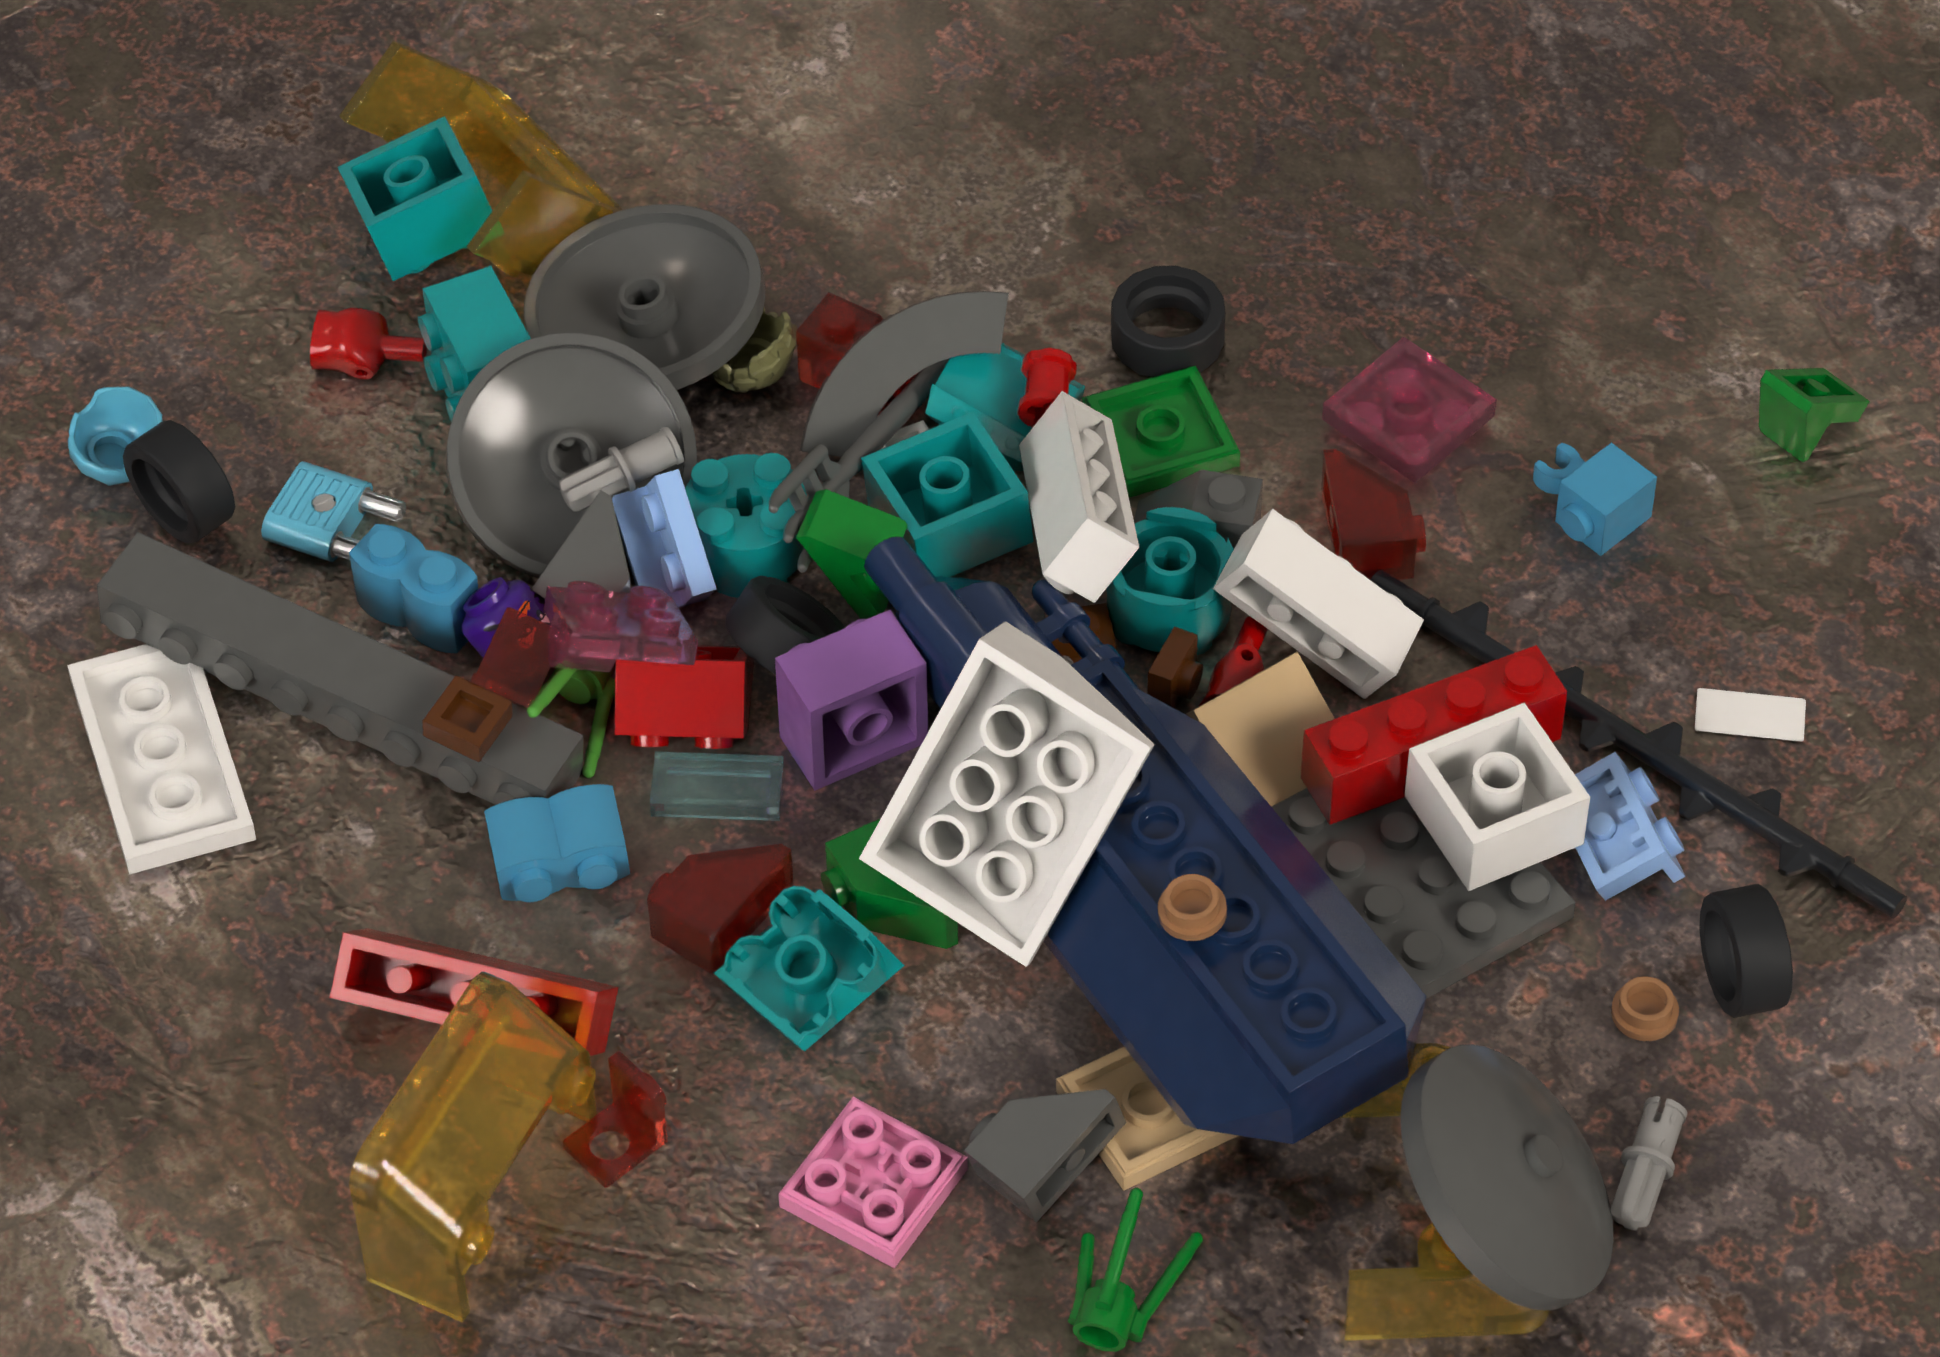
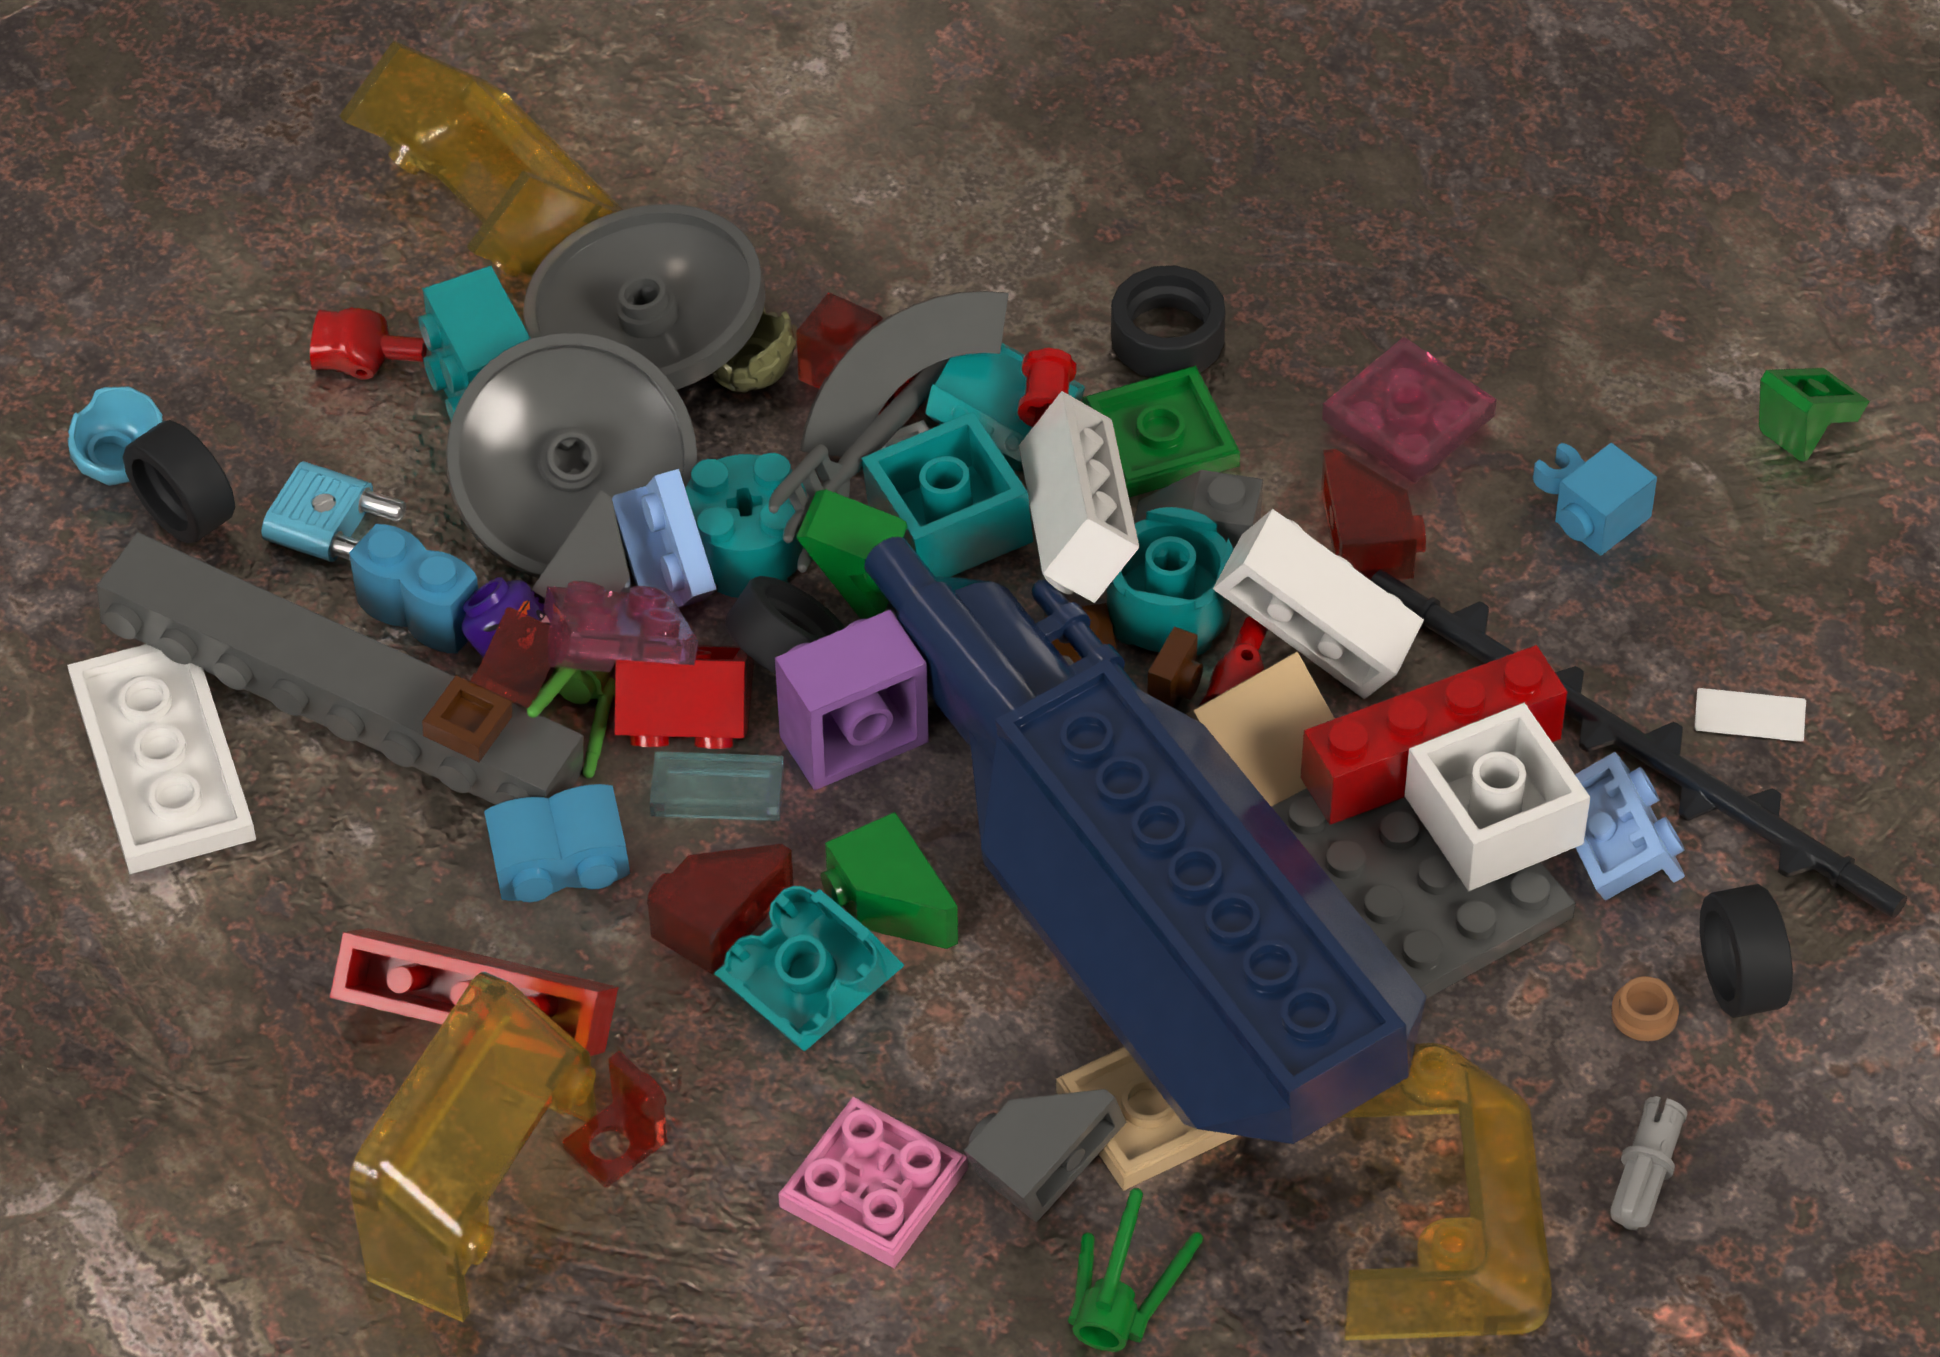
(417, 197): teal brick -> none
(621, 469): light grey axle -> none
(1008, 793): white slope -> none
(1192, 908): medium nougat plate -> none
(1506, 1177): dark grey dish -> none

